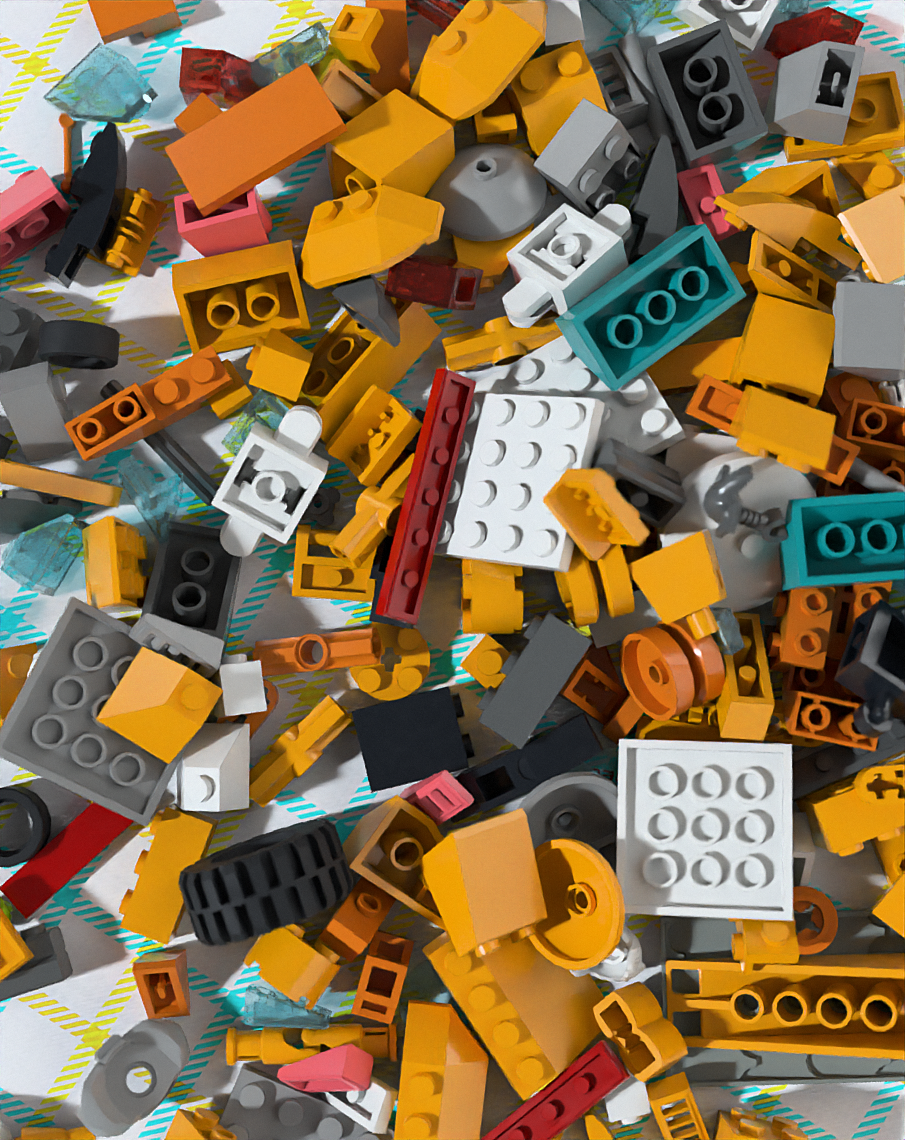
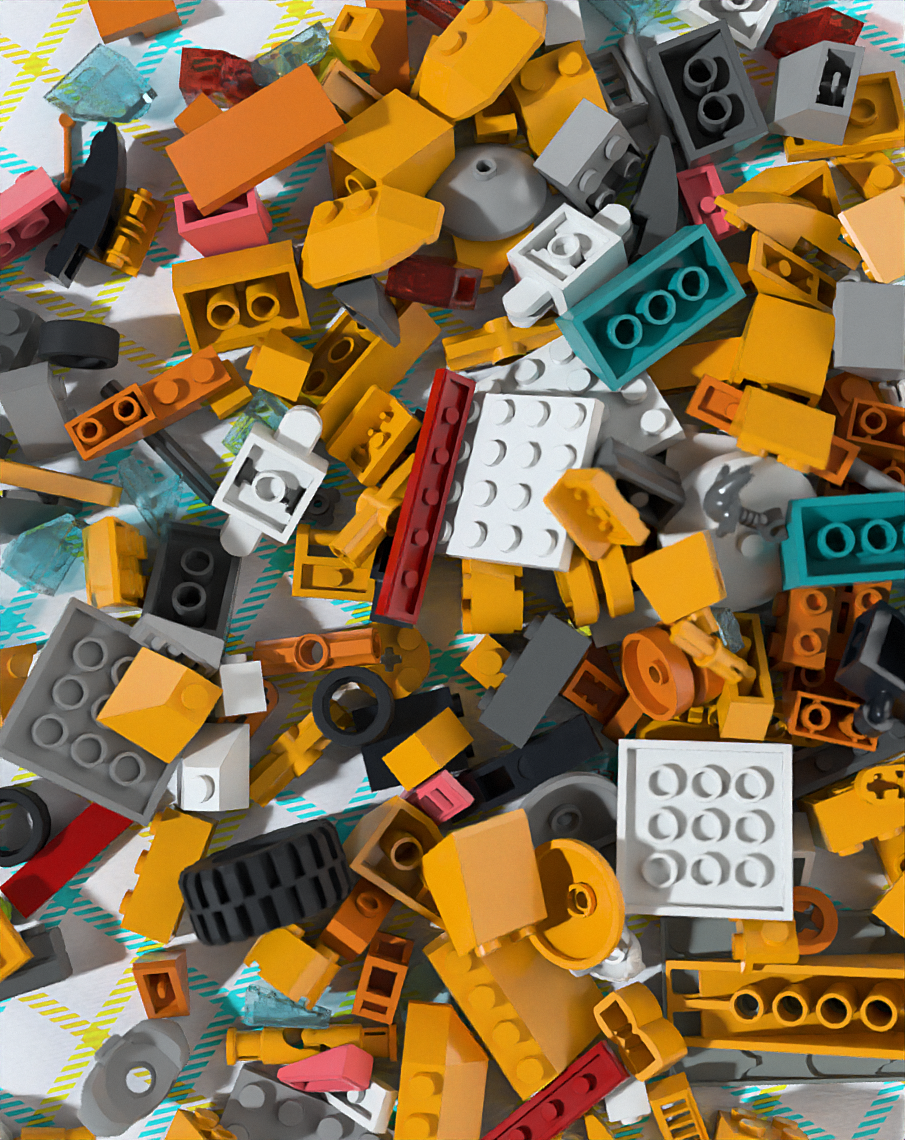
(334, 681): none -> black tyre
(428, 749): none -> light orange slope
(707, 651): none -> light orange axle

